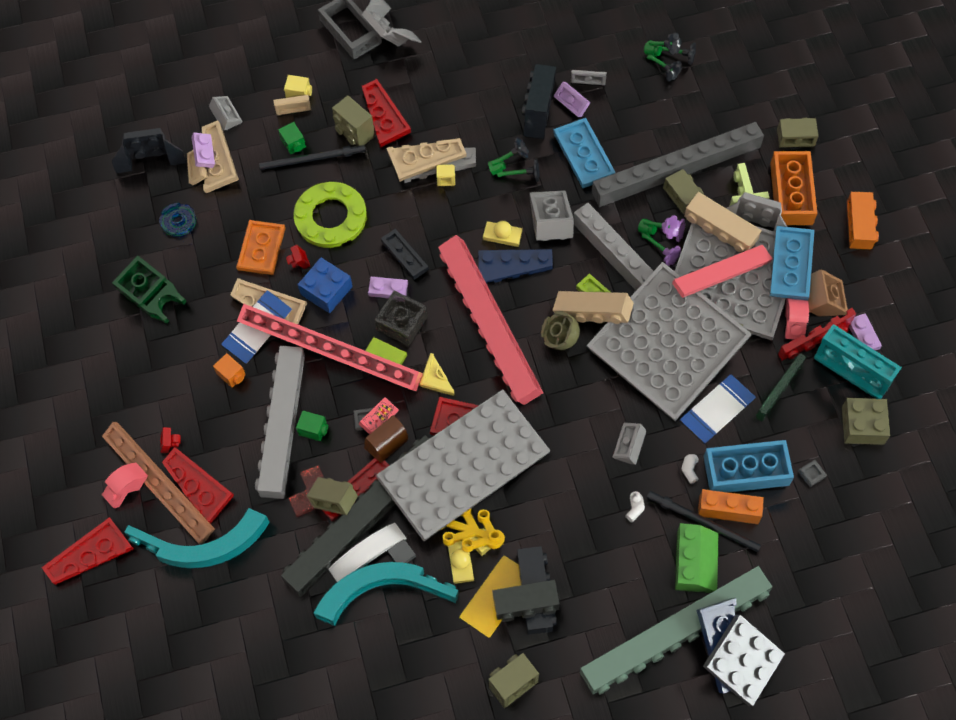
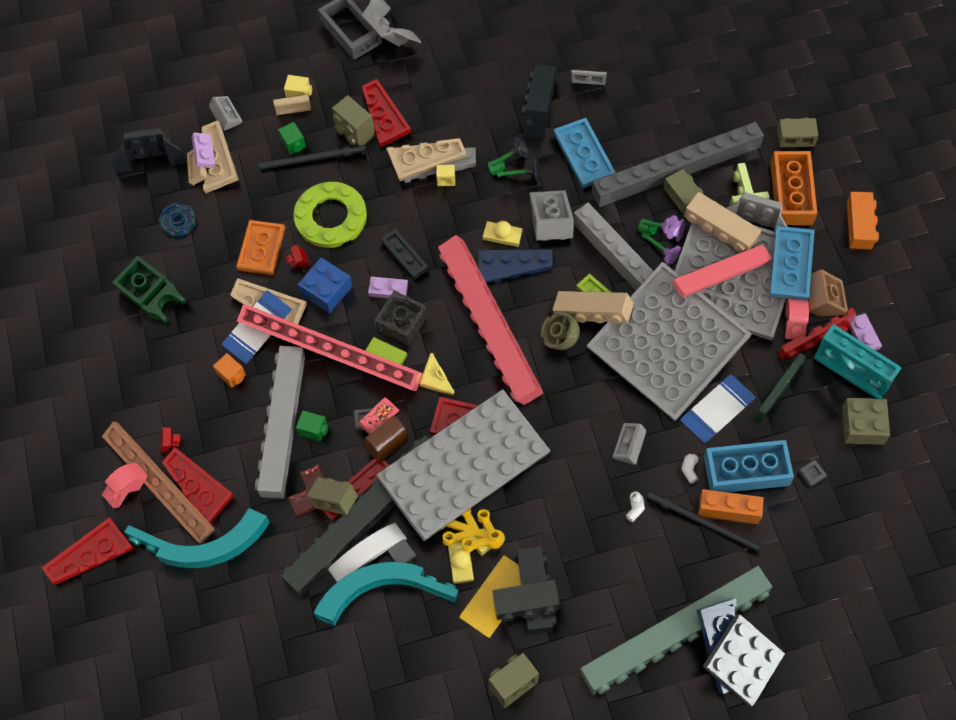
(572, 99): lavender plate -> none
(672, 45): black plant -> none
(696, 559): bright green slope -> none

